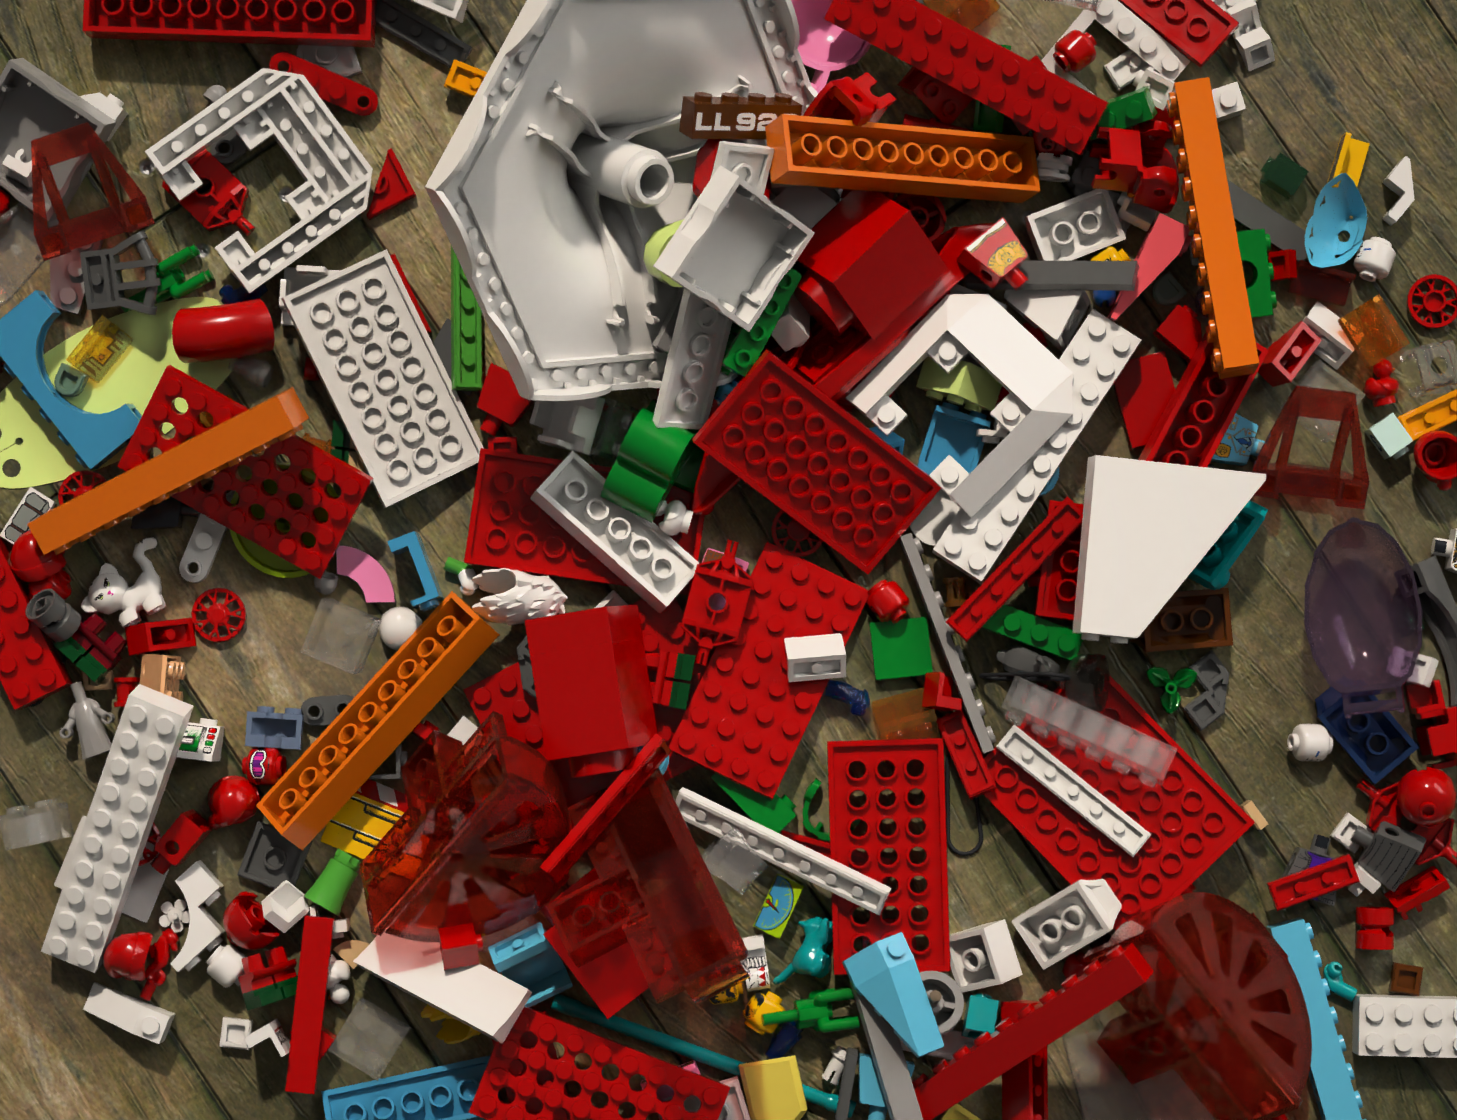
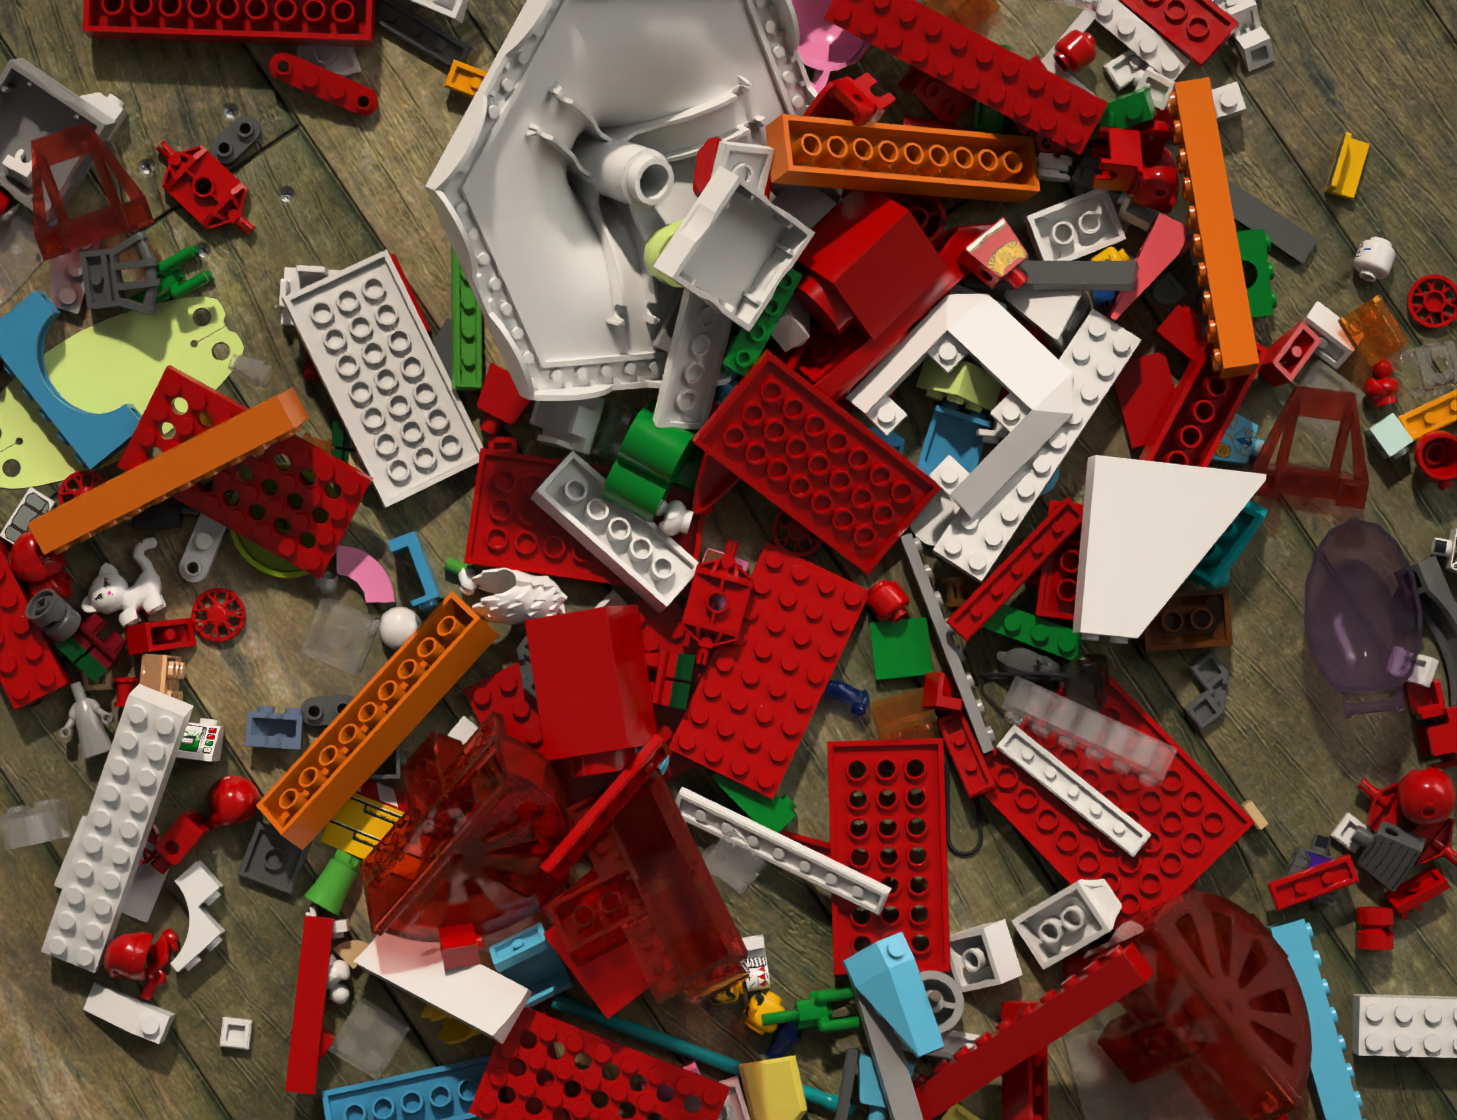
(70, 380): sand green tile -> none
(100, 349): clear yellow panel -> none
(174, 915): white plant -> none
(214, 93): light grey hinge -> none
(223, 331): red brick -> none
(226, 965): white head -> none
(240, 294): clear blue arm -> none
(246, 924): red cylinder -> none
(264, 766): red head -> none
(270, 984): red hips -> none
(275, 1032): white panel -> none
(285, 906): white panel -> none
(310, 136): white slope -> none
(391, 188): red tile -> none
(424, 730): red plate -> none
(733, 115): reddish brown brick -> none
(778, 906): slope -> none
(810, 791): green piece -> none
(812, 954): teal animal -> none
(815, 657): white panel -> none
(836, 1064): white pin -> none
(979, 1015): teal brick -> none
(1170, 697): green plant -> none
(1283, 175): clear green brick -> none
(1283, 264): red plate -> none
(1310, 742): white head -> none
(1321, 283): clear red panel -> none
(1334, 218): medium azure piece -> none
(1334, 978): teal arm -> none
(1366, 881): white tile -> none
(1369, 739): dark blue slope -> none
(1401, 183): white slope -> none
(1405, 979): reddish brown tile -> none

